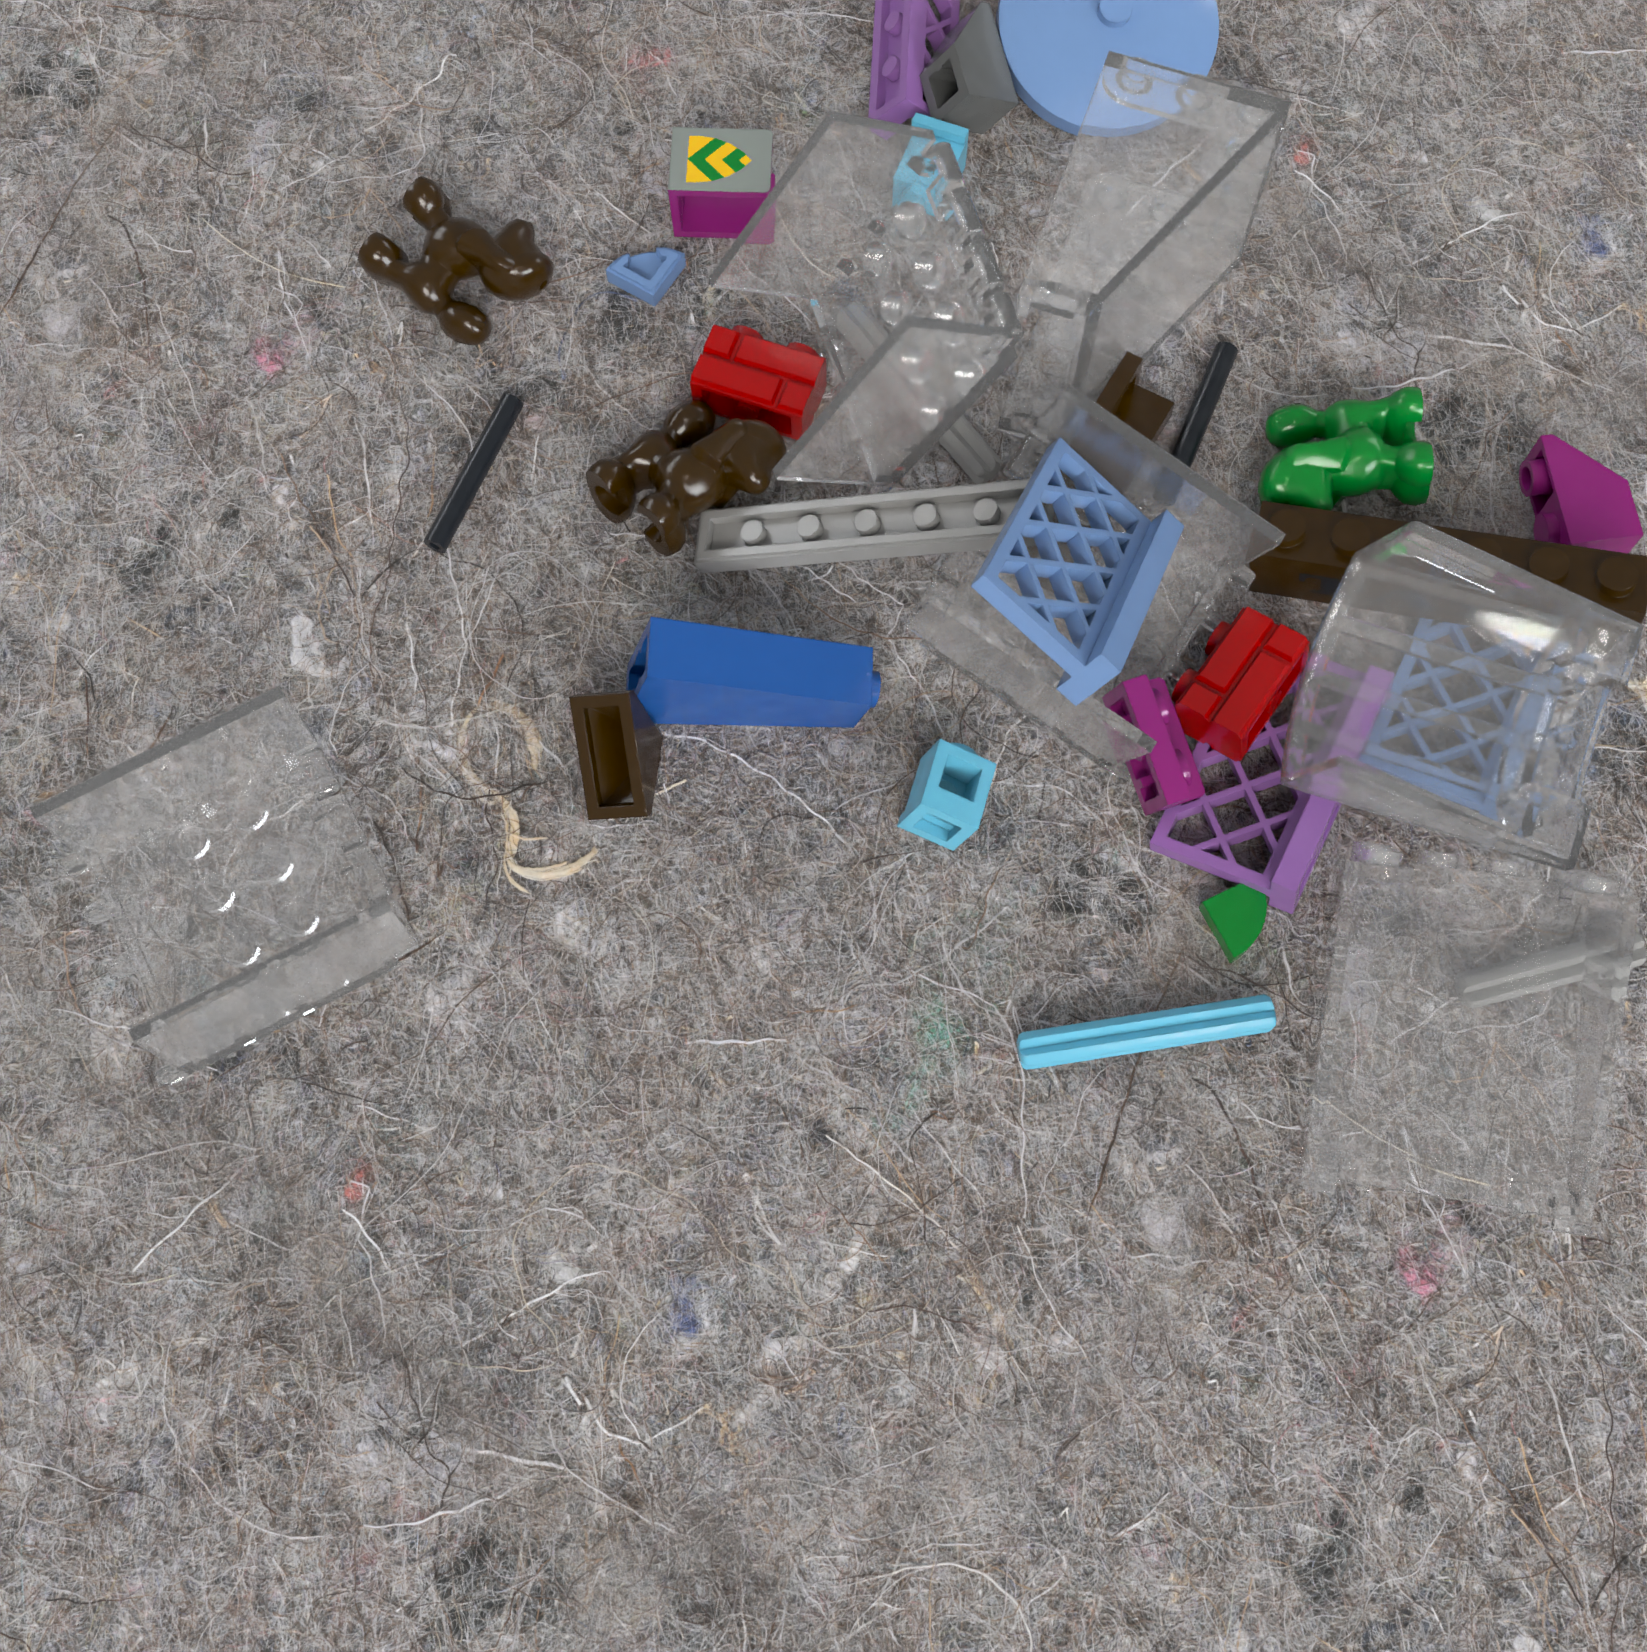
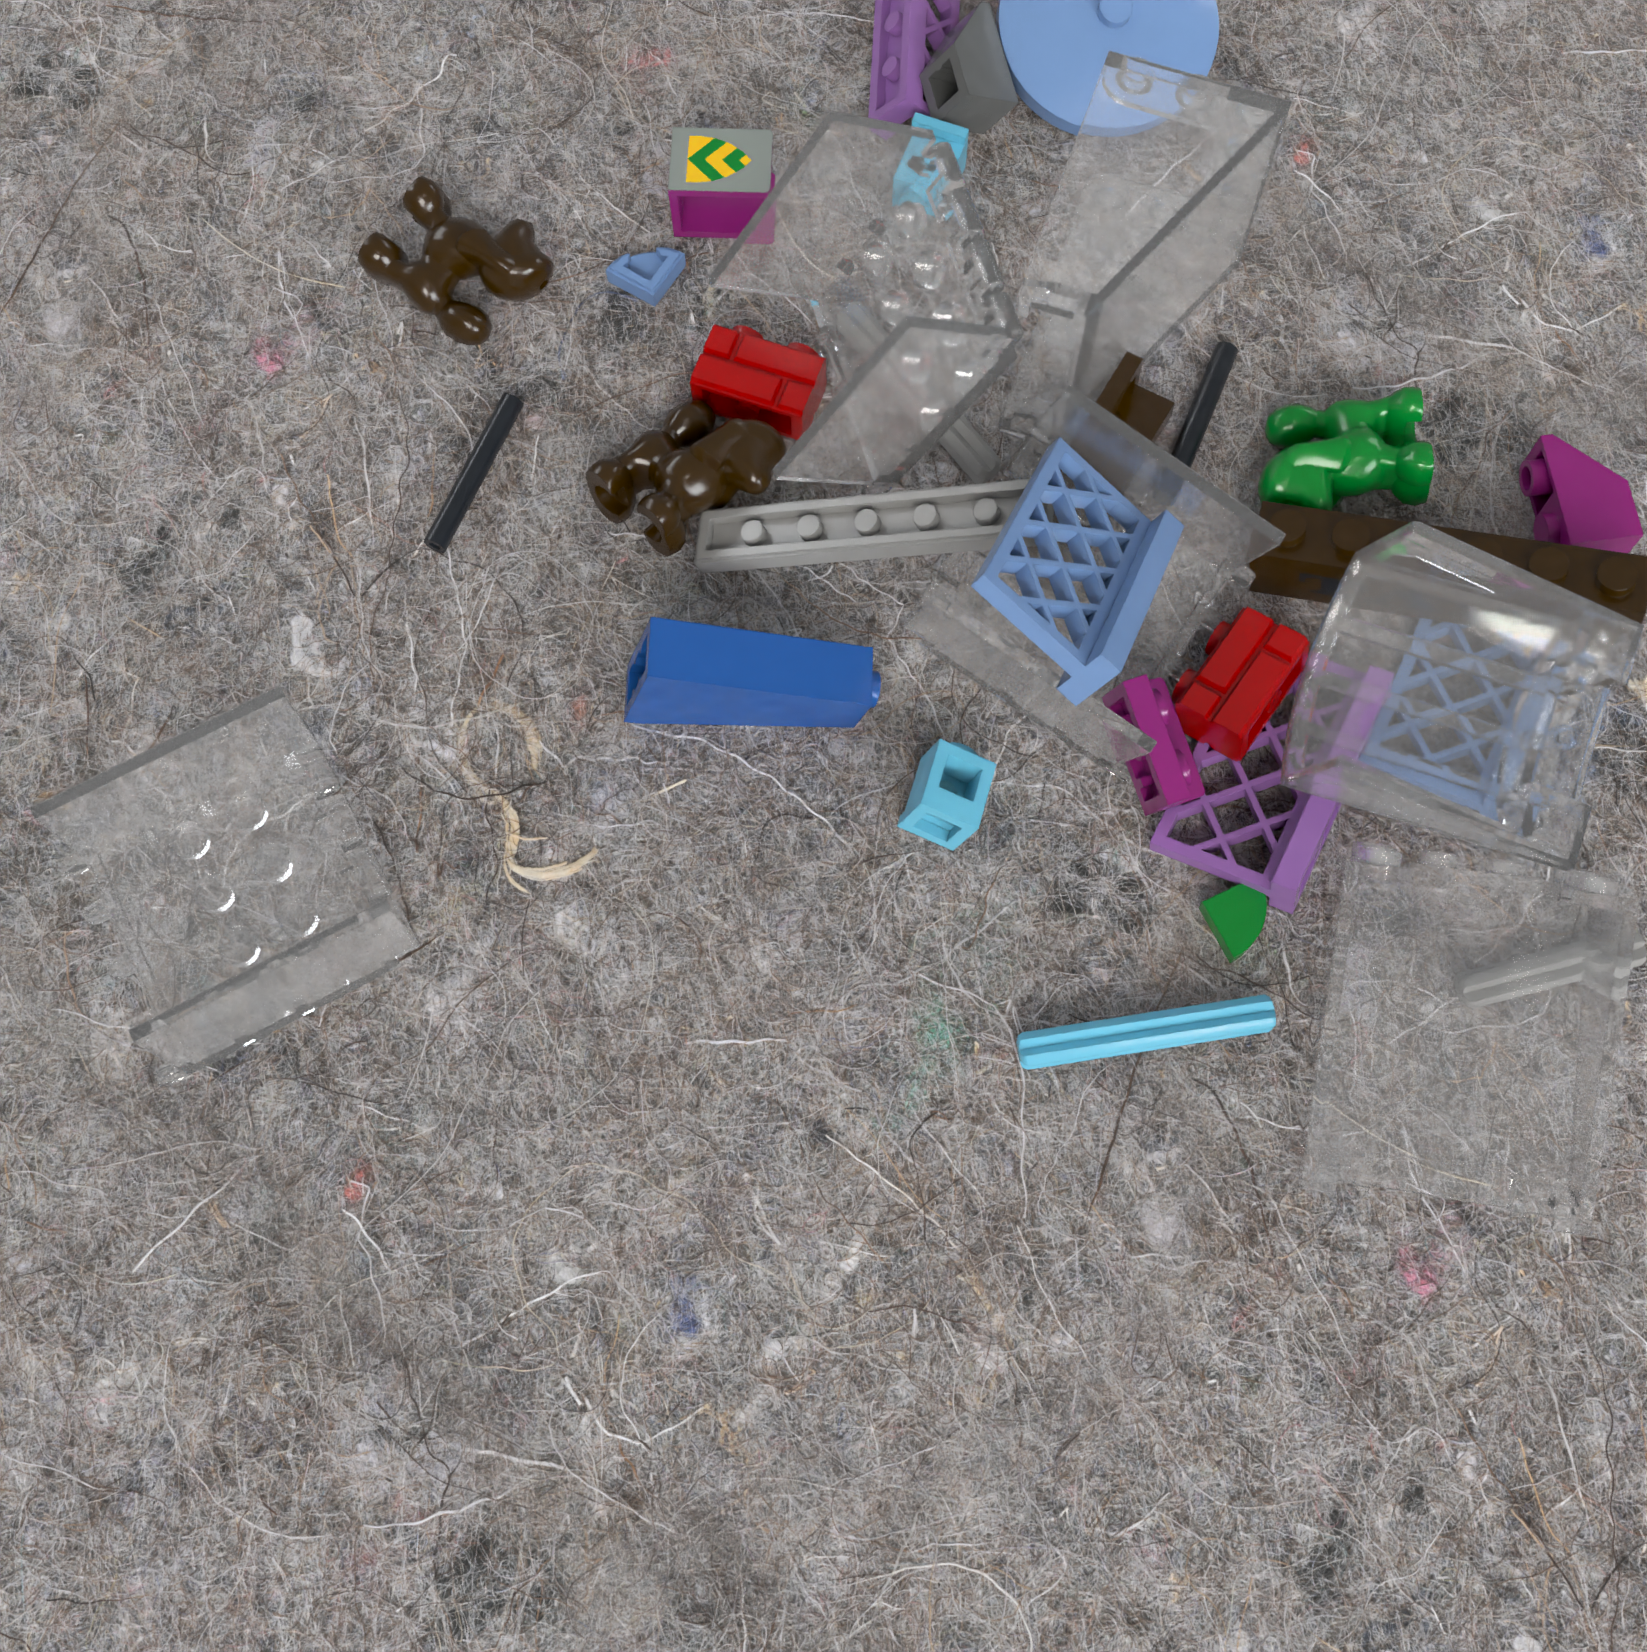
(616, 754): dark brown slope -> none

